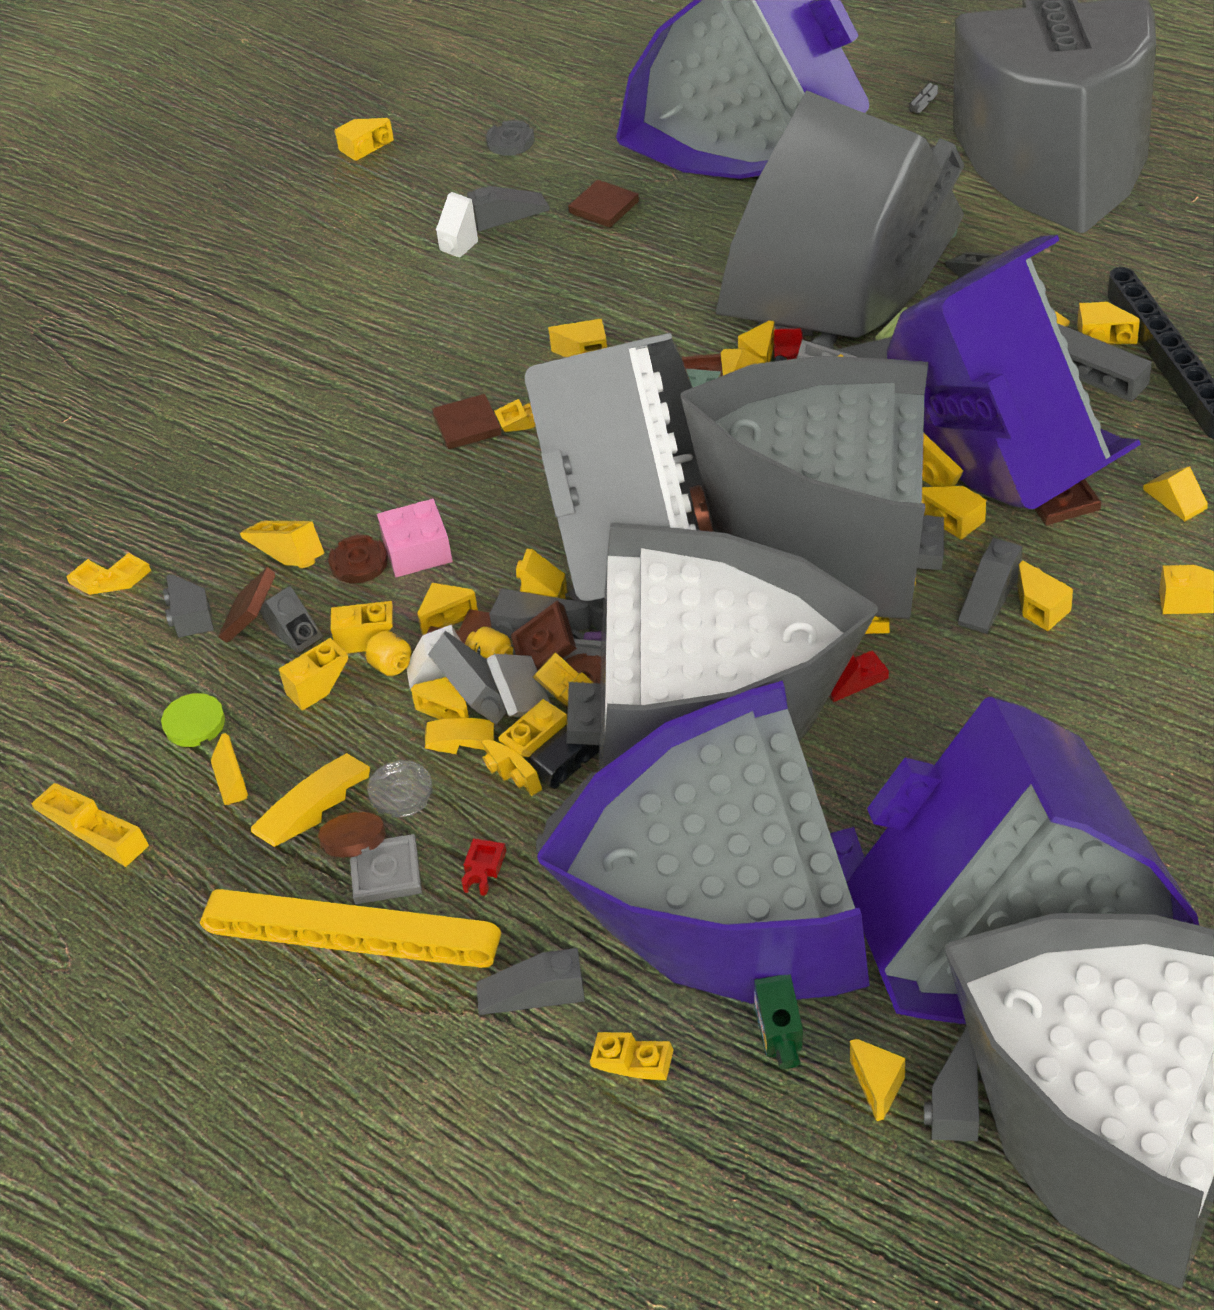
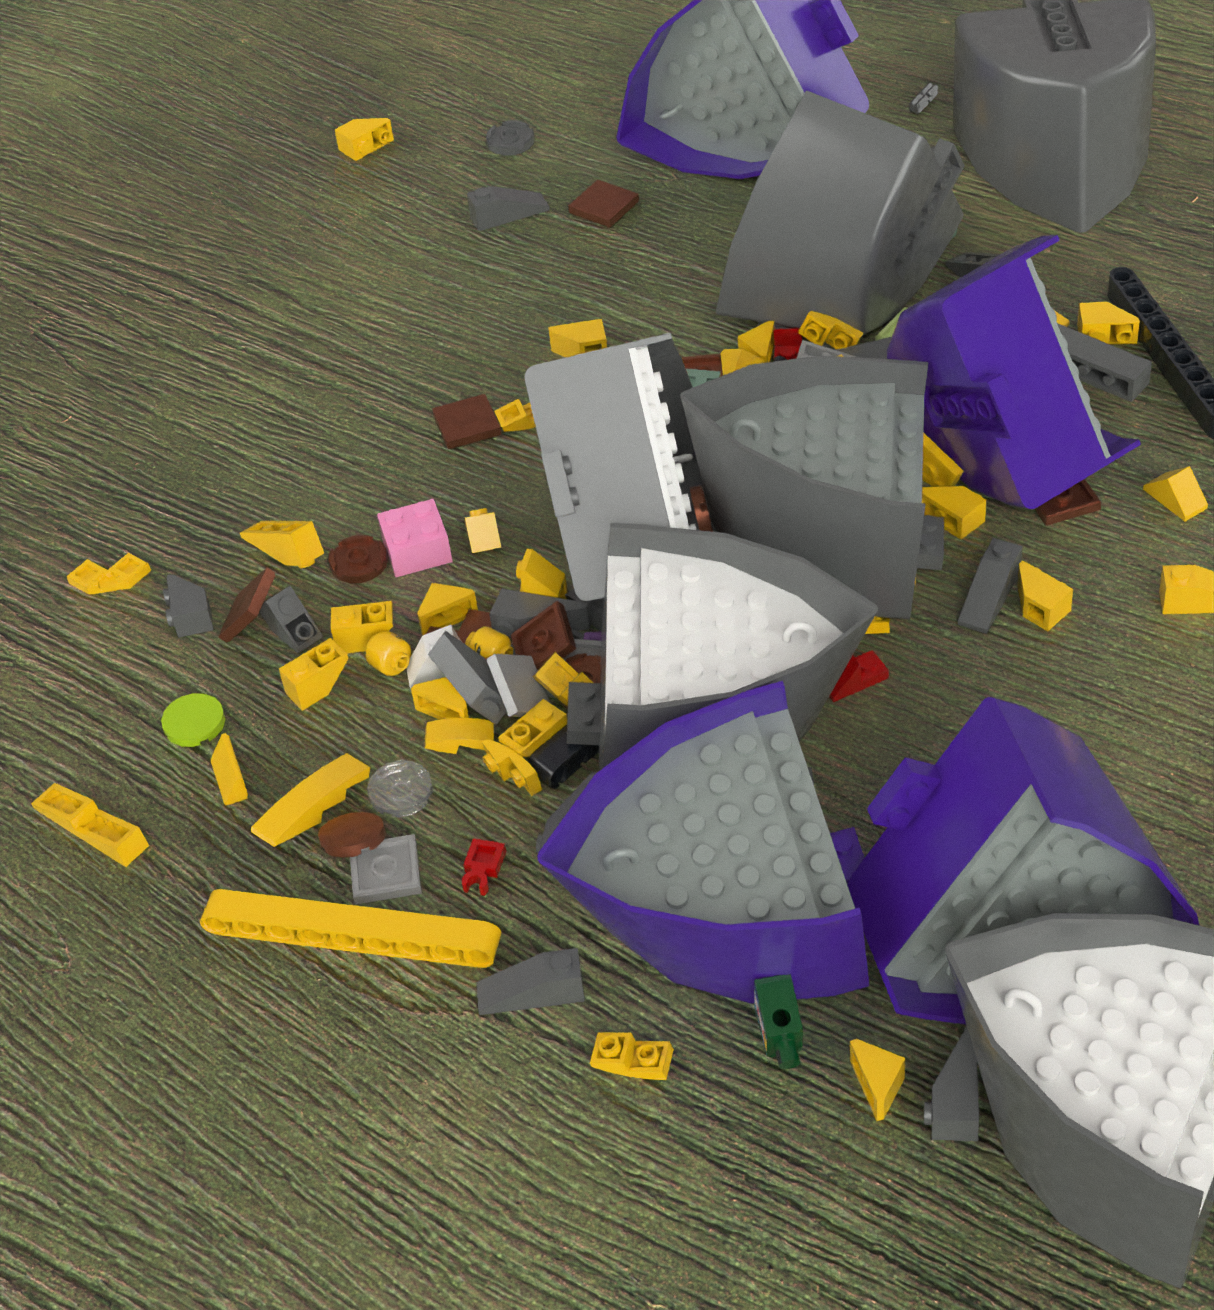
(457, 226): white slope -> none
(482, 531): none -> yellow slope
(824, 328): none -> yellow slope

